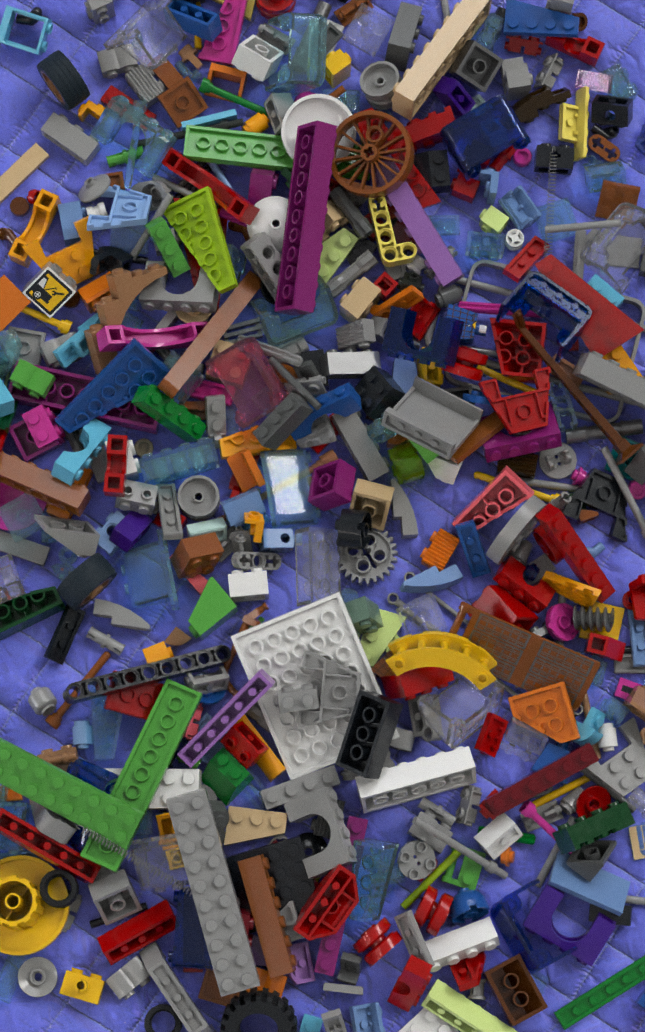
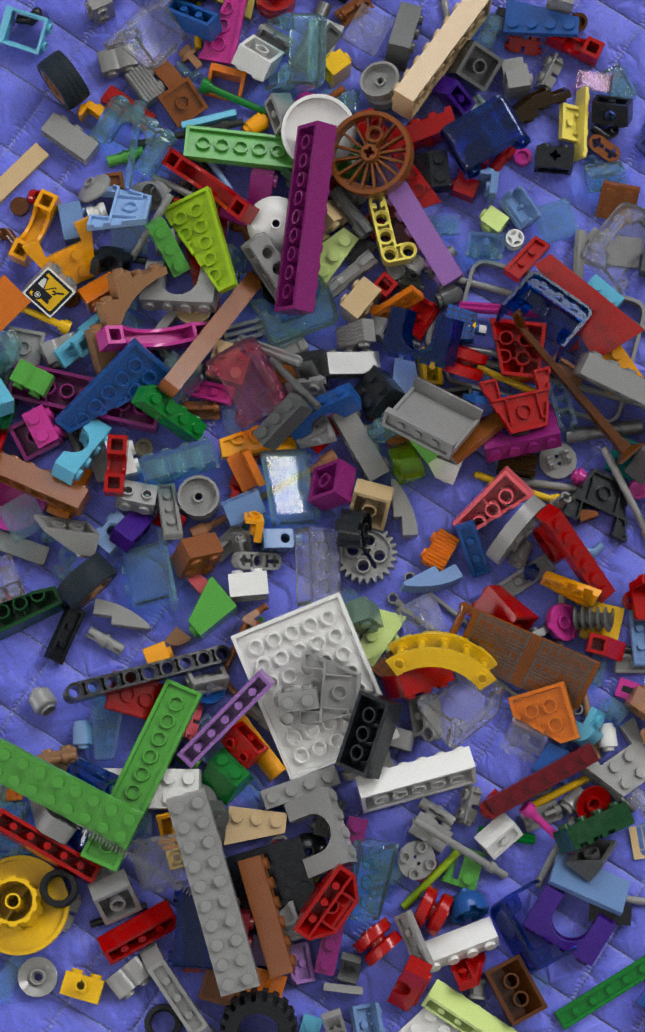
(55, 719): dark orange piece -> none
(214, 525): light aqua slope -> none
(215, 417): light grey hinge -> none
(491, 735): red bracket -> none
(507, 857): orange plate -> none
(511, 578): red arch -> none
(550, 200): light grey piece -> none
(583, 226): light grey bar -> none

